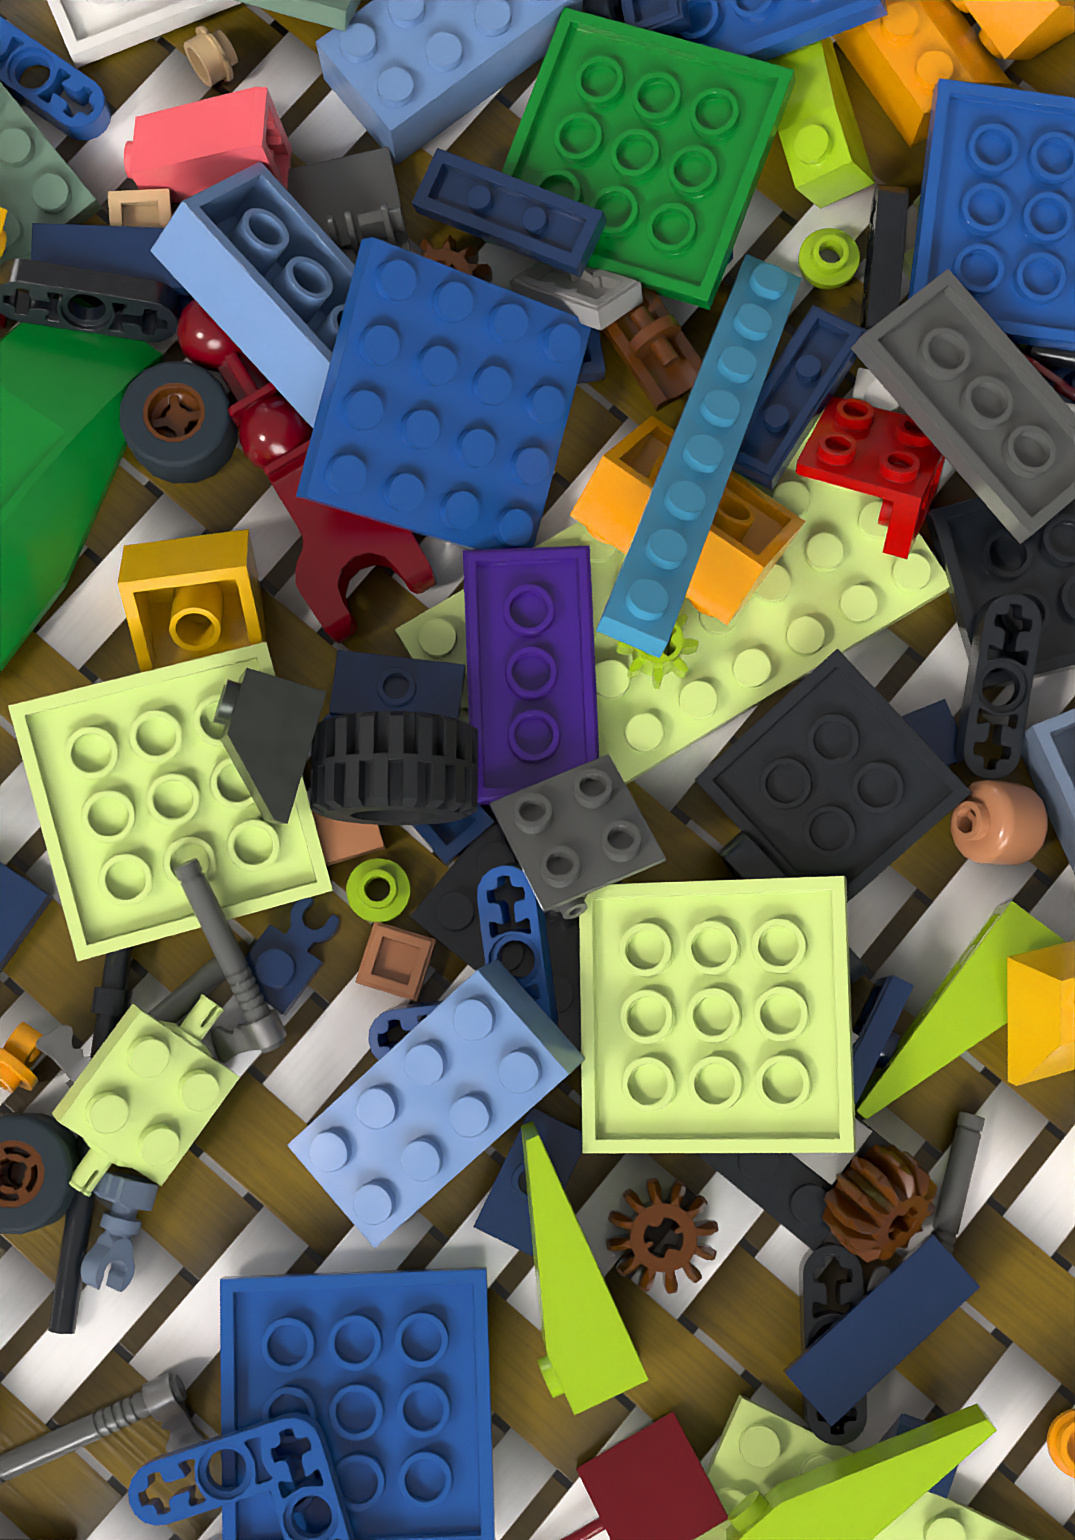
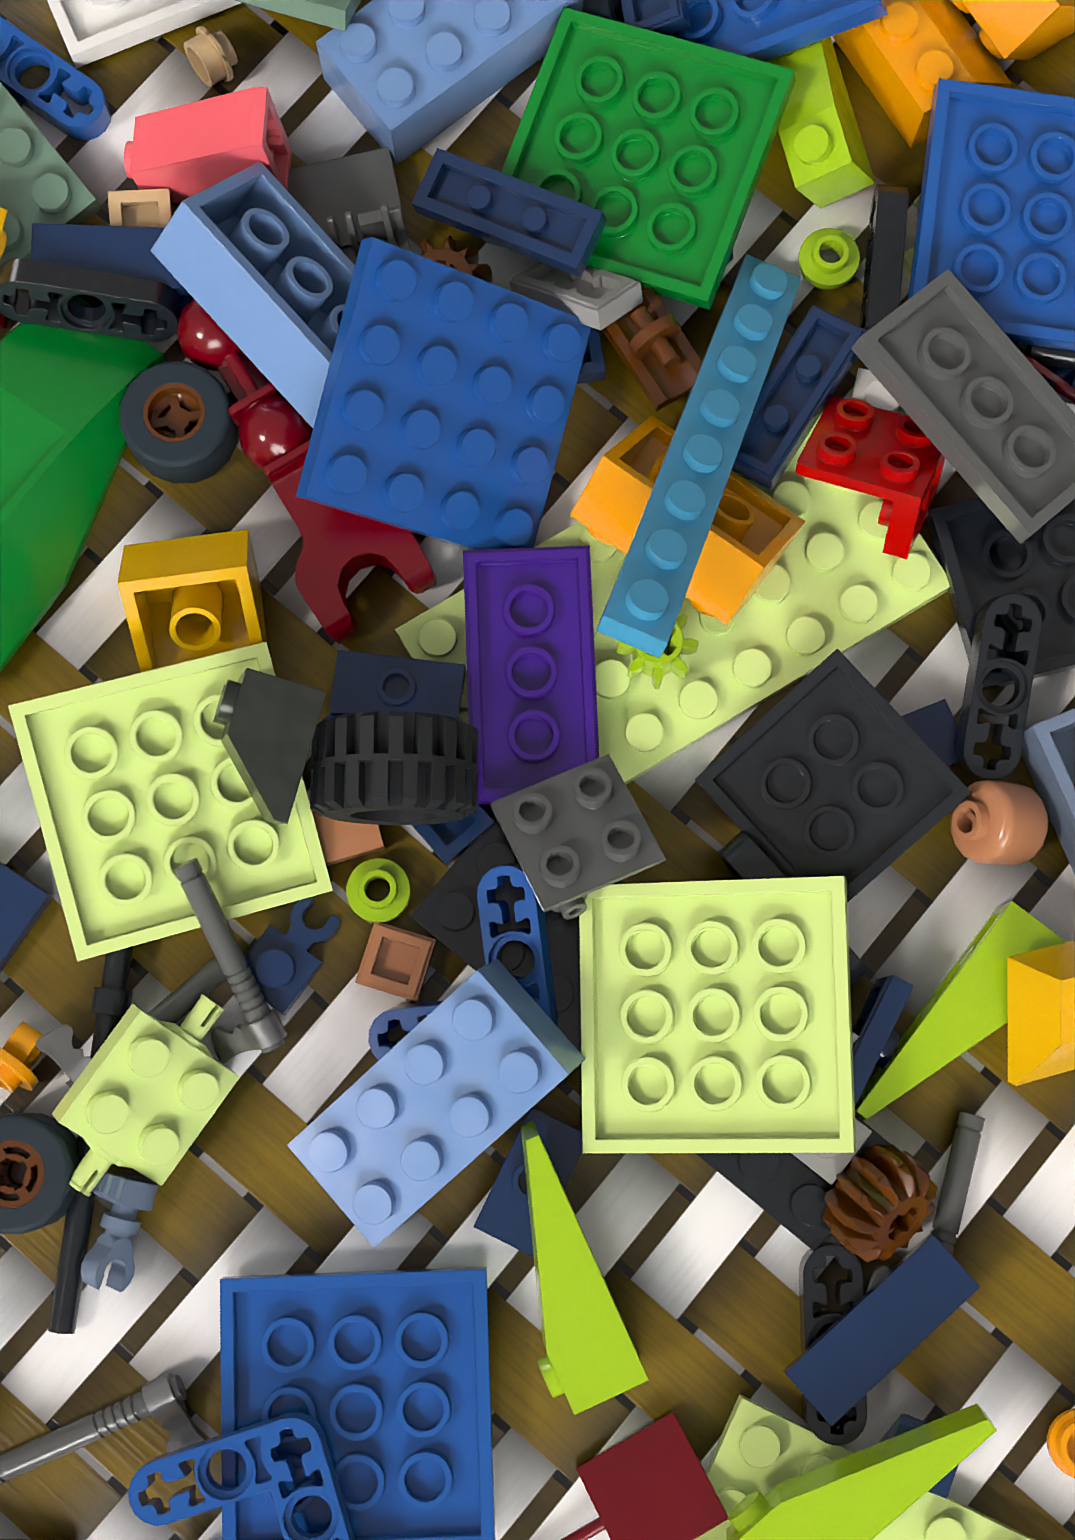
(671, 1256): reddish brown gear -> none

